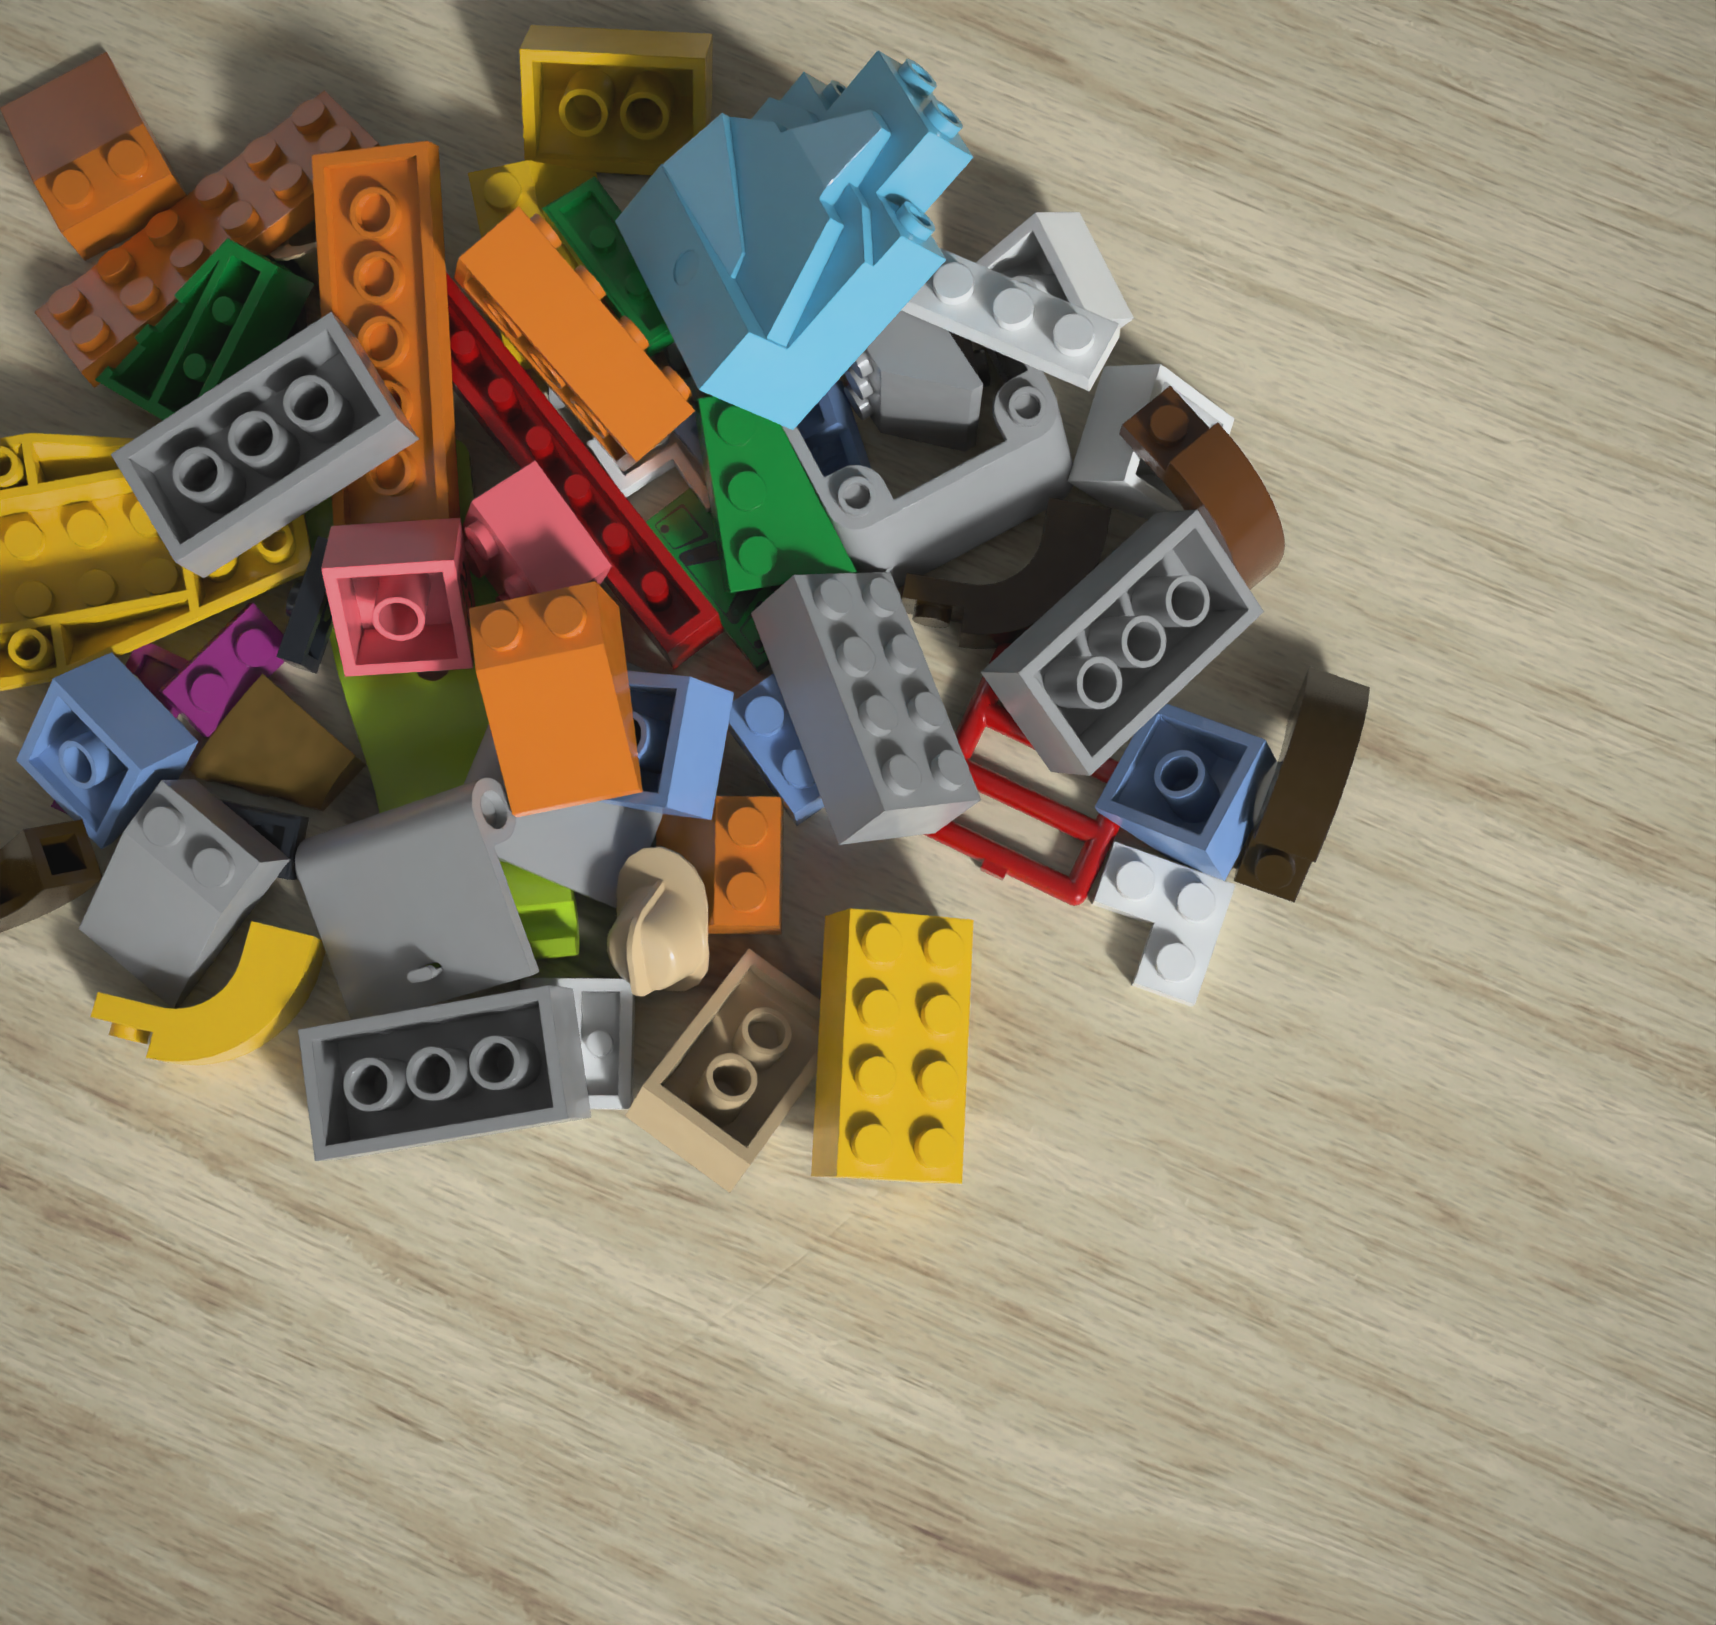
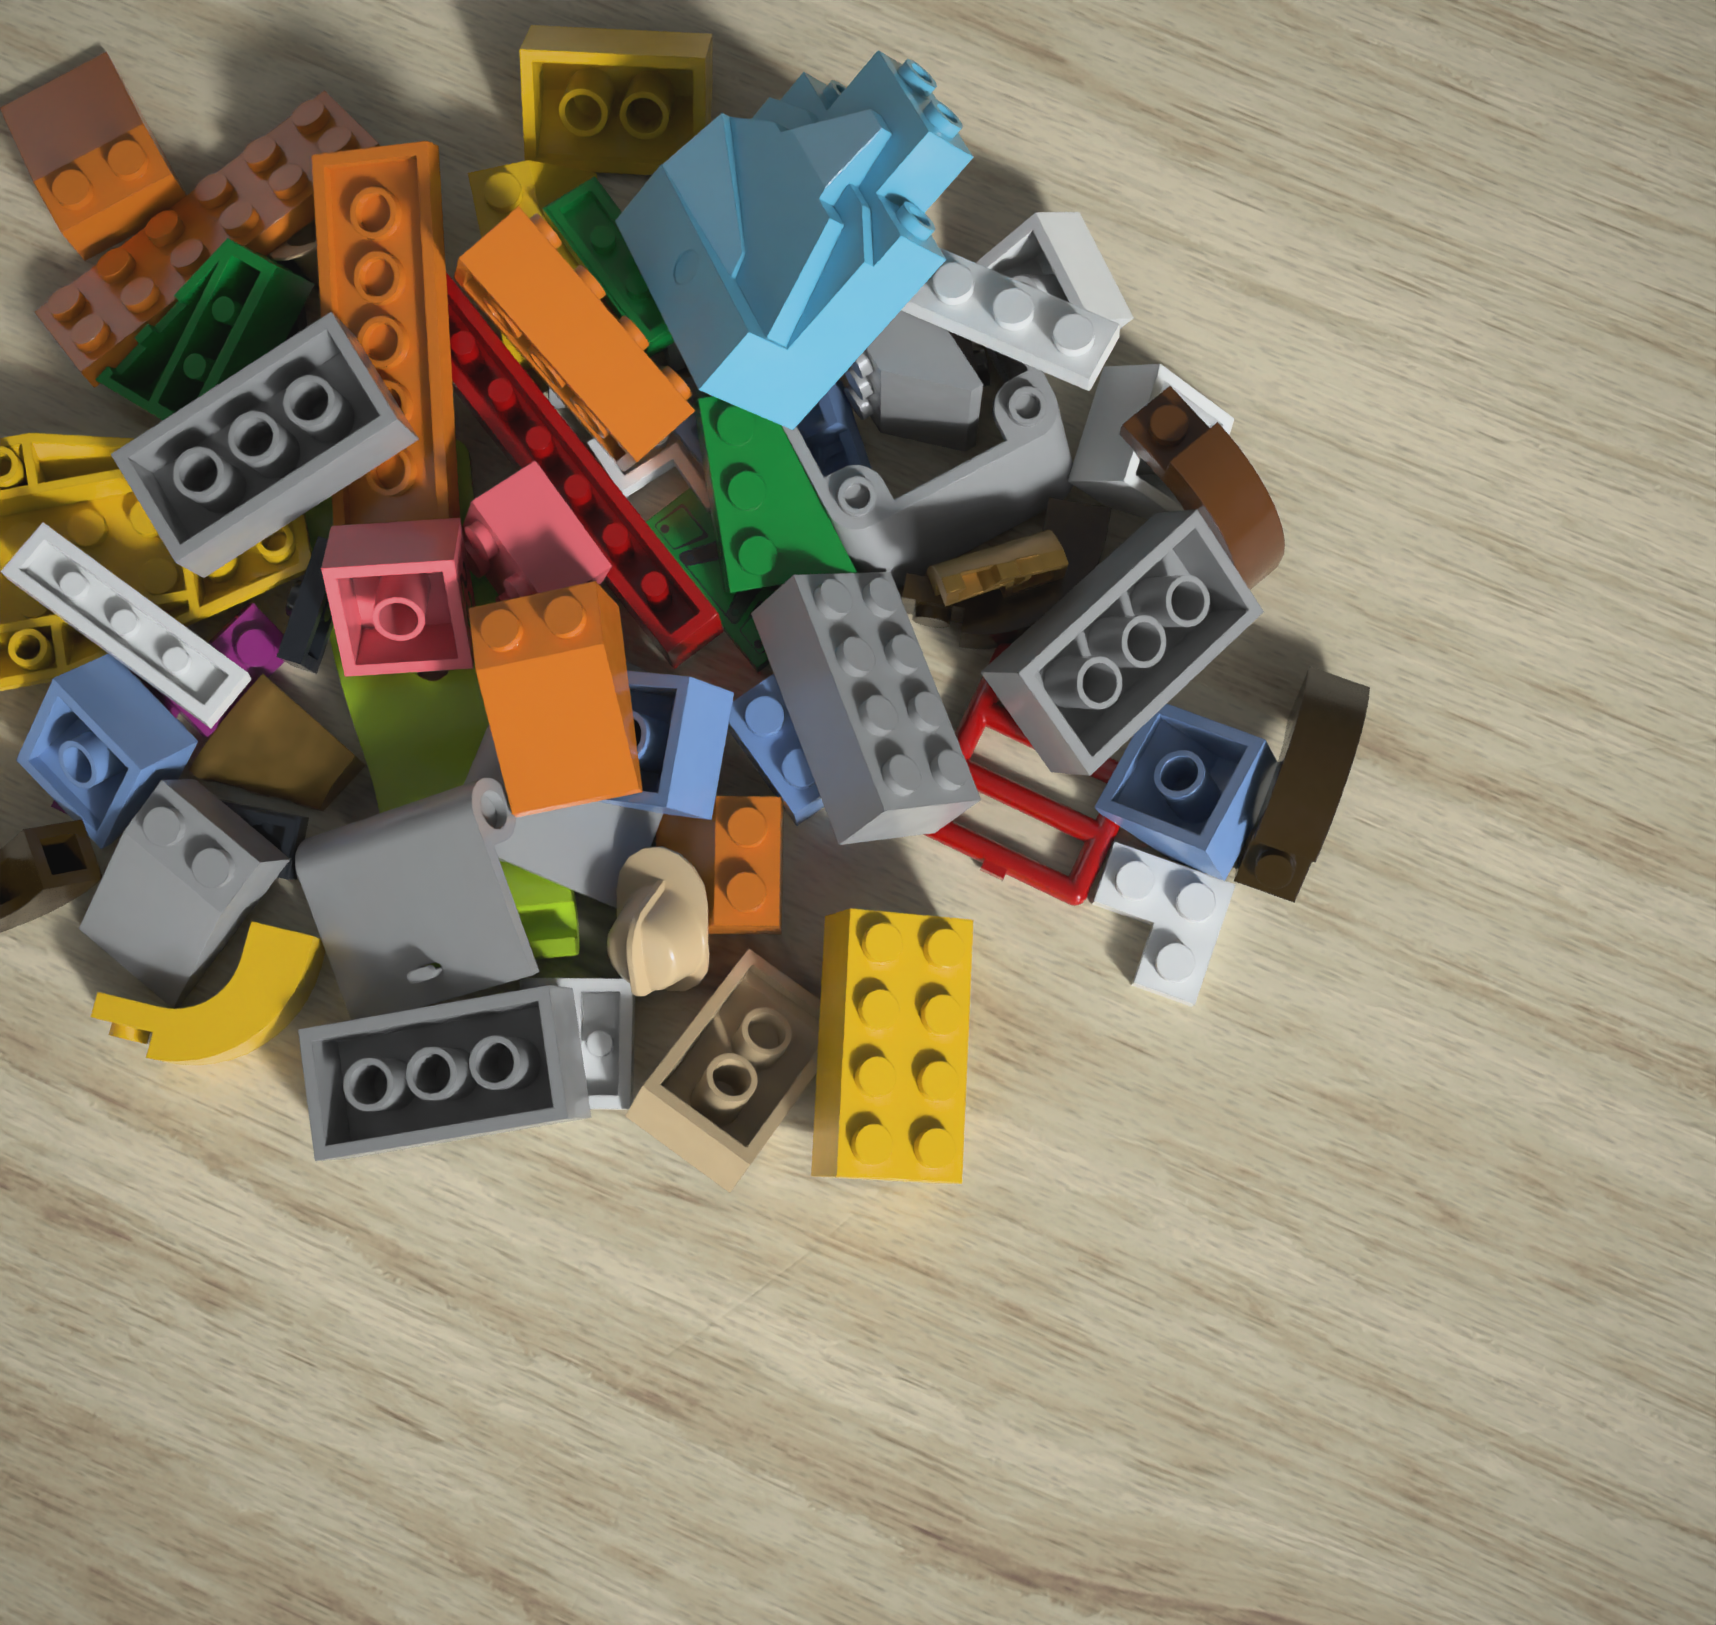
(126, 625): none -> white plate
(1008, 566): none -> pearl gold slope

